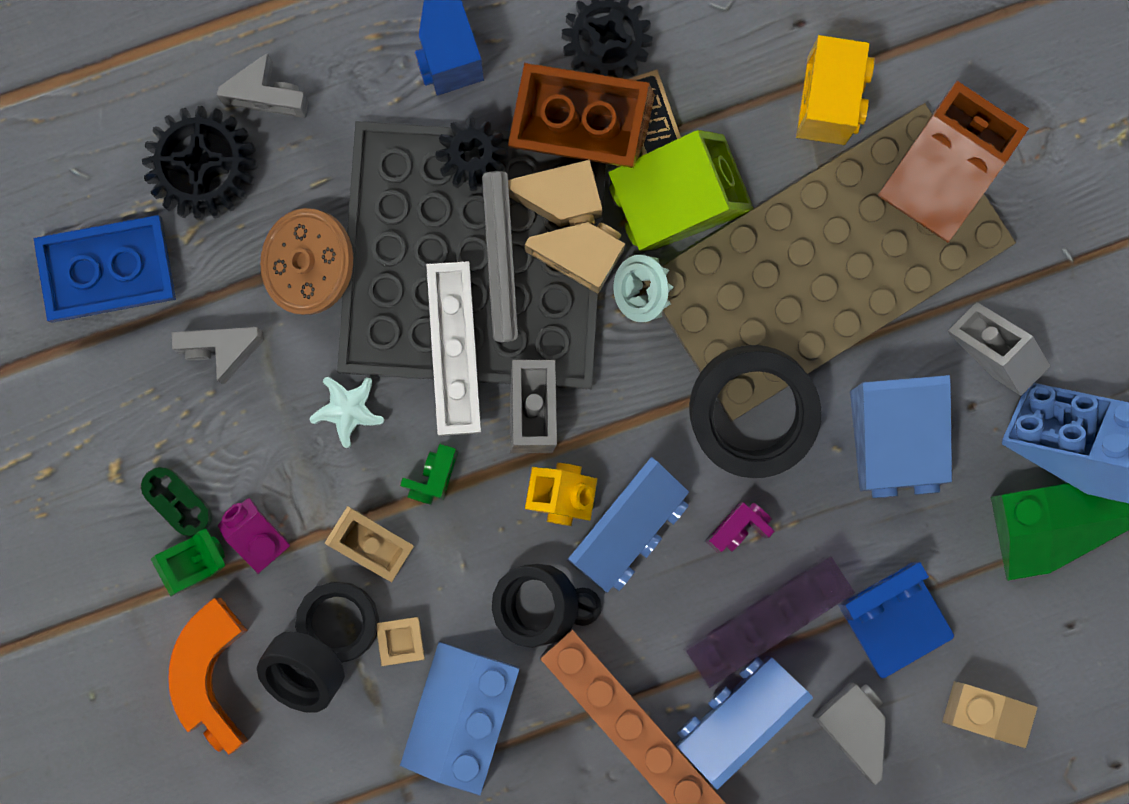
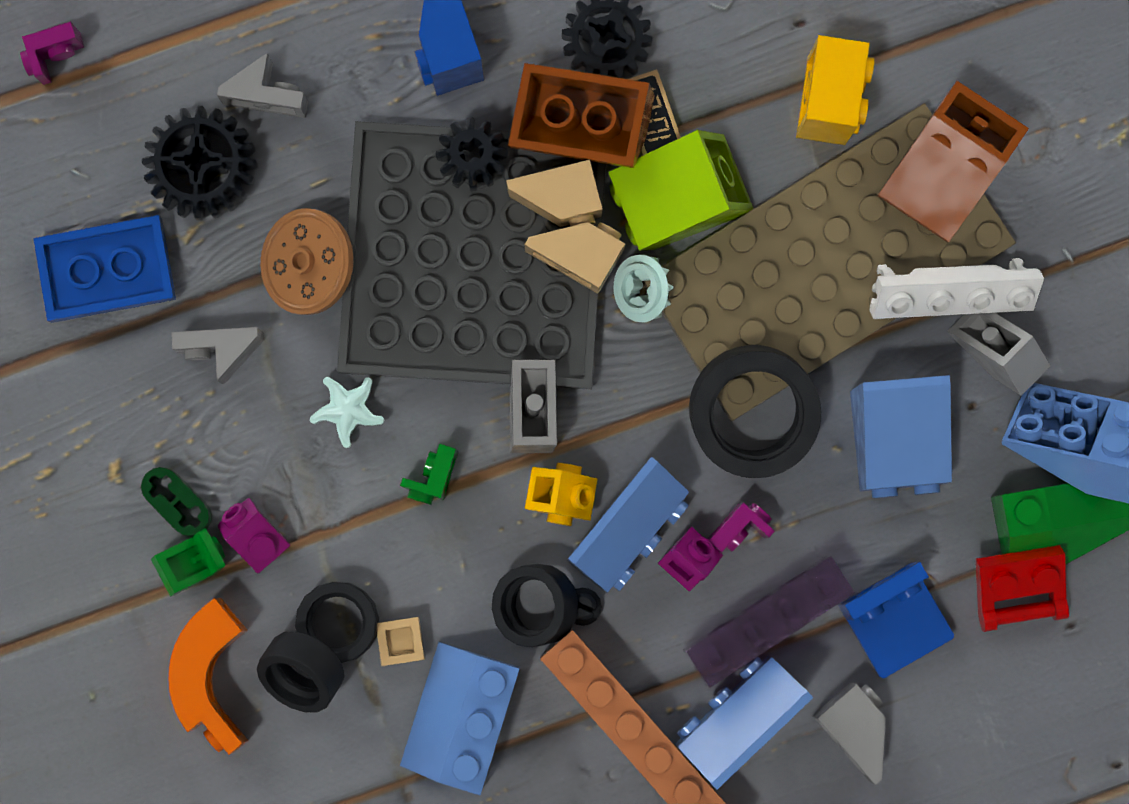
(53, 44): none -> magenta bracket
(369, 544): tan slope -> none
(453, 348): white plate -> none
(500, 256): light grey axle -> none
(690, 559): none -> magenta bracket
(955, 290): none -> white piece
(989, 714): tan slope -> none
(1021, 576): none -> red plate

